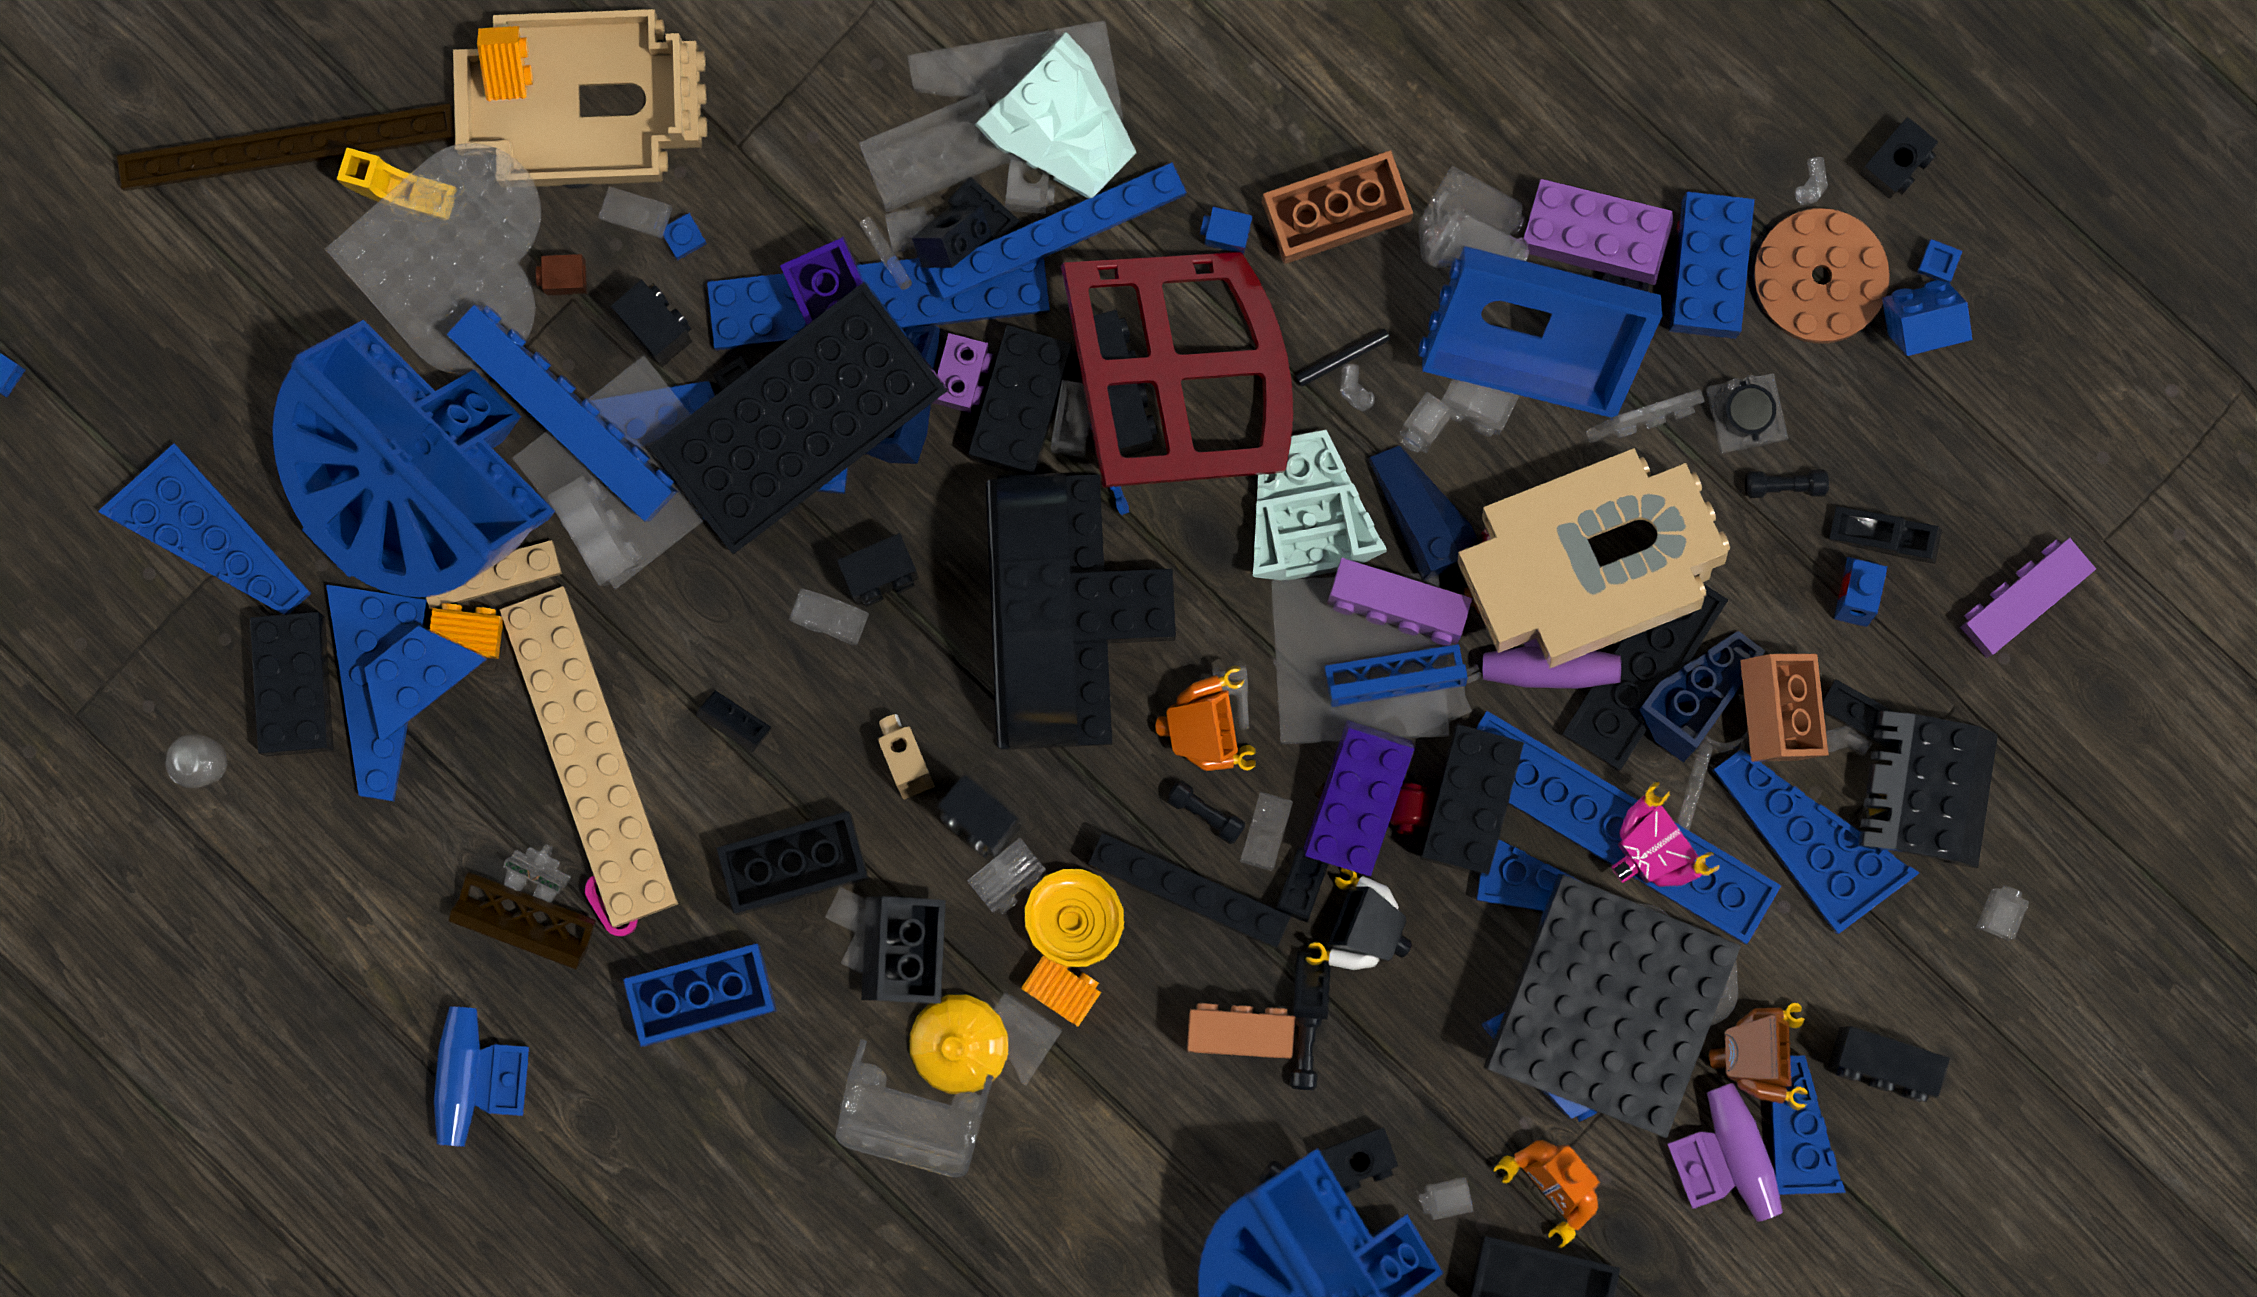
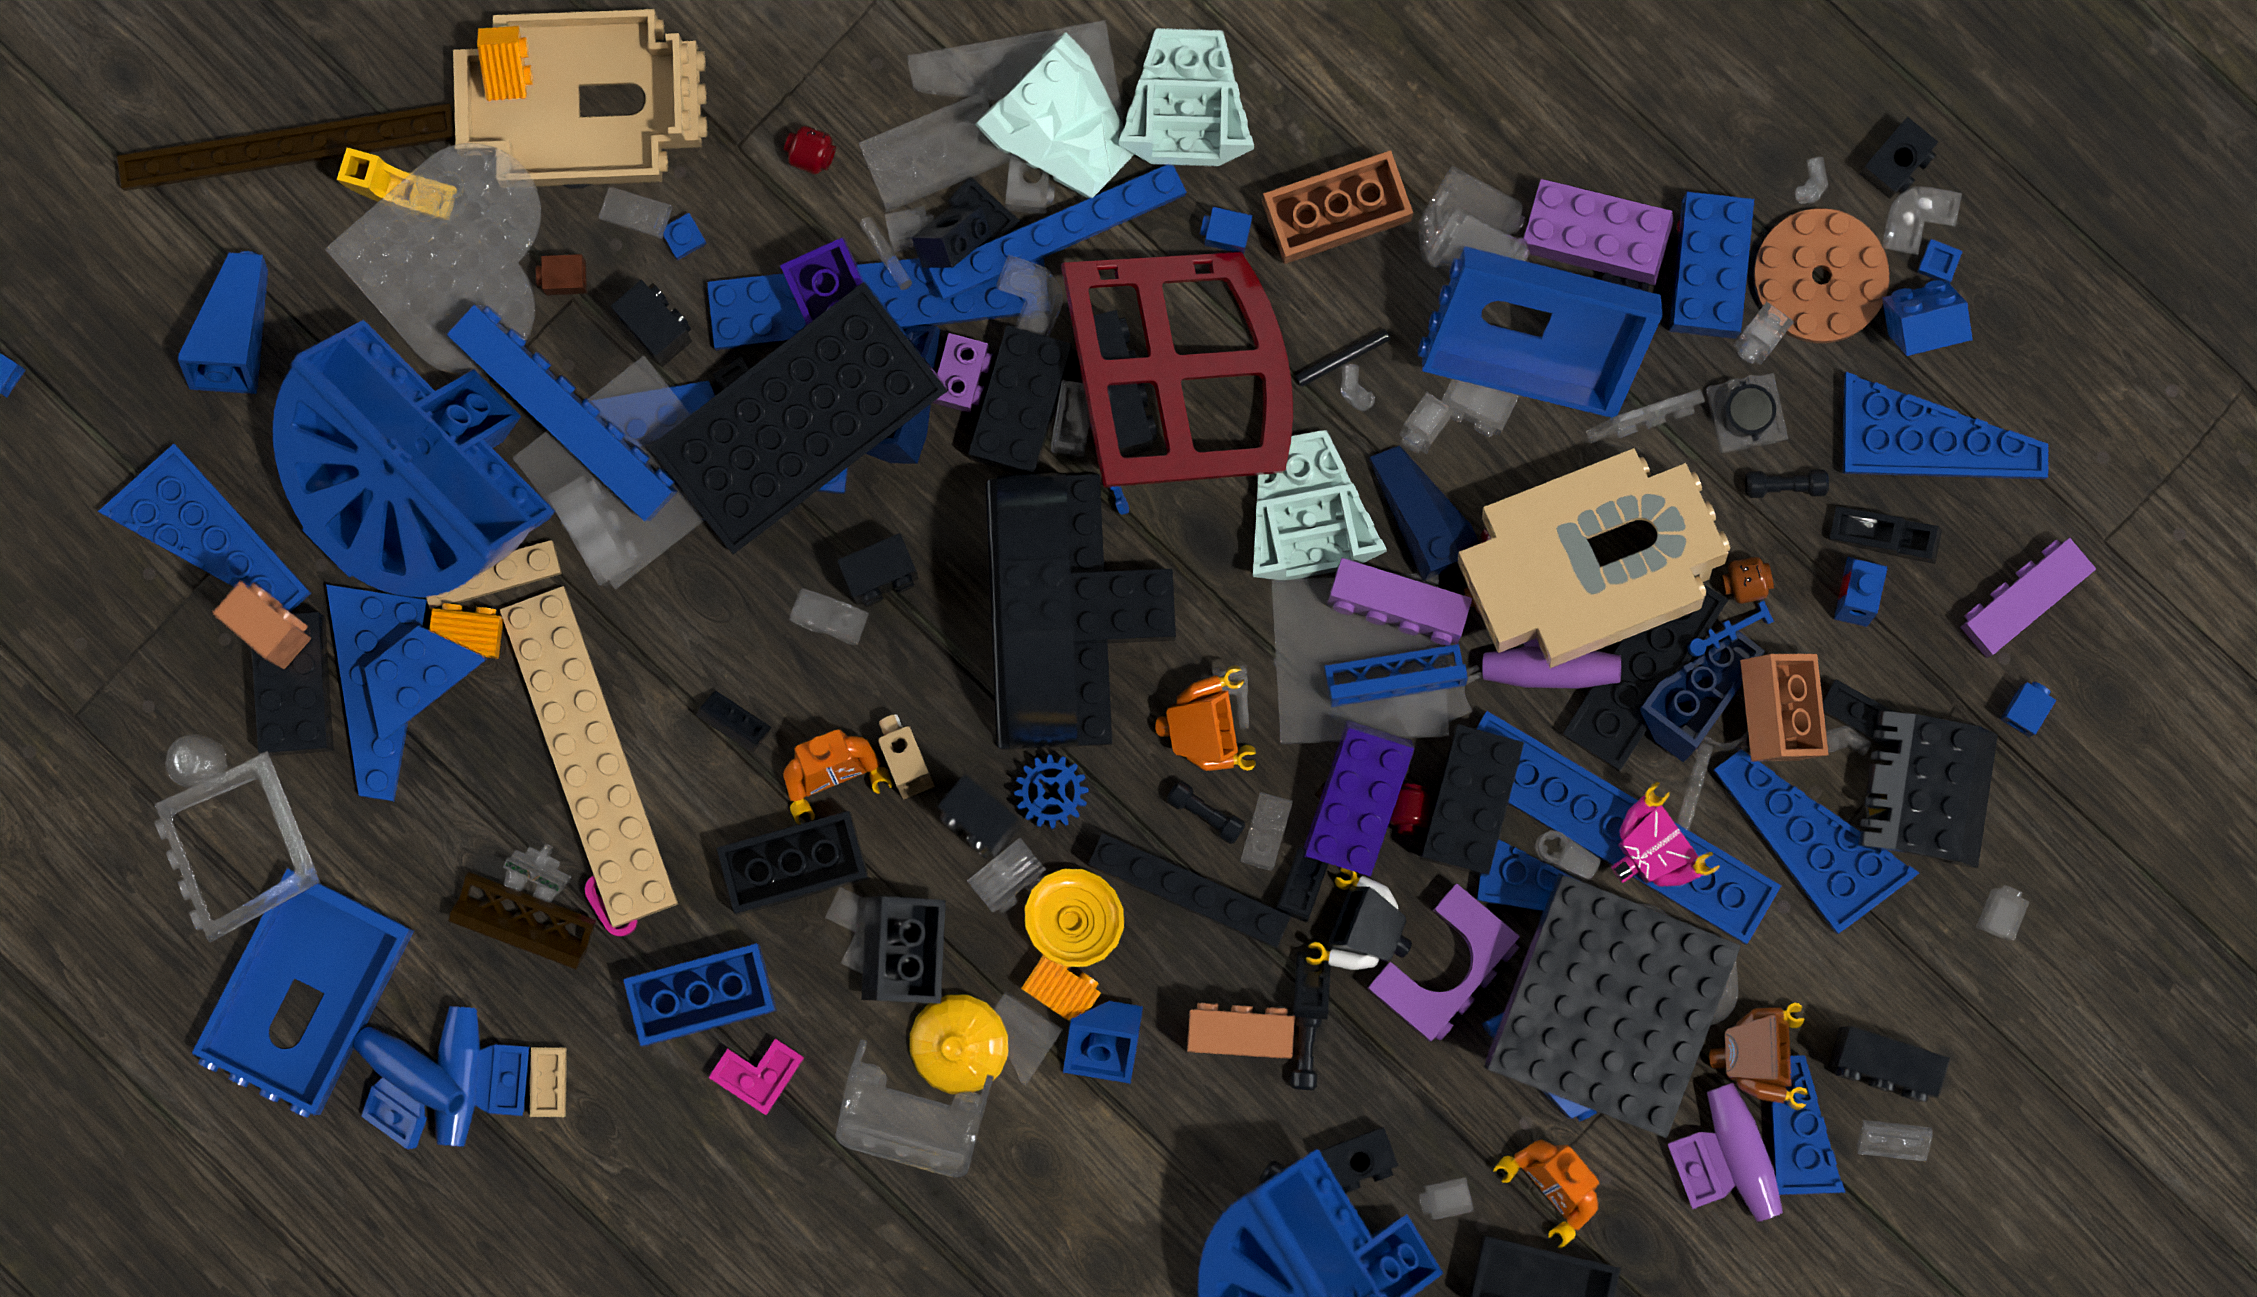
(227, 334): none -> blue slope
(263, 623): none -> nougat brick
(303, 878): none -> clear windscreen
(327, 945): none -> blue panel
(406, 1086): none -> blue plate
(548, 1082): none -> tan plate
(760, 1084): none -> dark pink plate
(810, 150): none -> dark red head
(828, 762): none -> orange torso
(1038, 288): none -> clear plate
(1062, 780): none -> blue gear
(1104, 1042): none -> blue slope
(1187, 103): none -> light aqua wedge
(1488, 943): none -> medium lavender arch
(1571, 856): none -> clear piece
(1698, 646): none -> blue piece
(1748, 580): none -> dark orange head
(1762, 334): none -> clear brick
(1894, 1140): none -> clear plate
(1911, 211): none -> clear plate
(1916, 437): none -> blue wing
(2028, 708): none -> blue brick

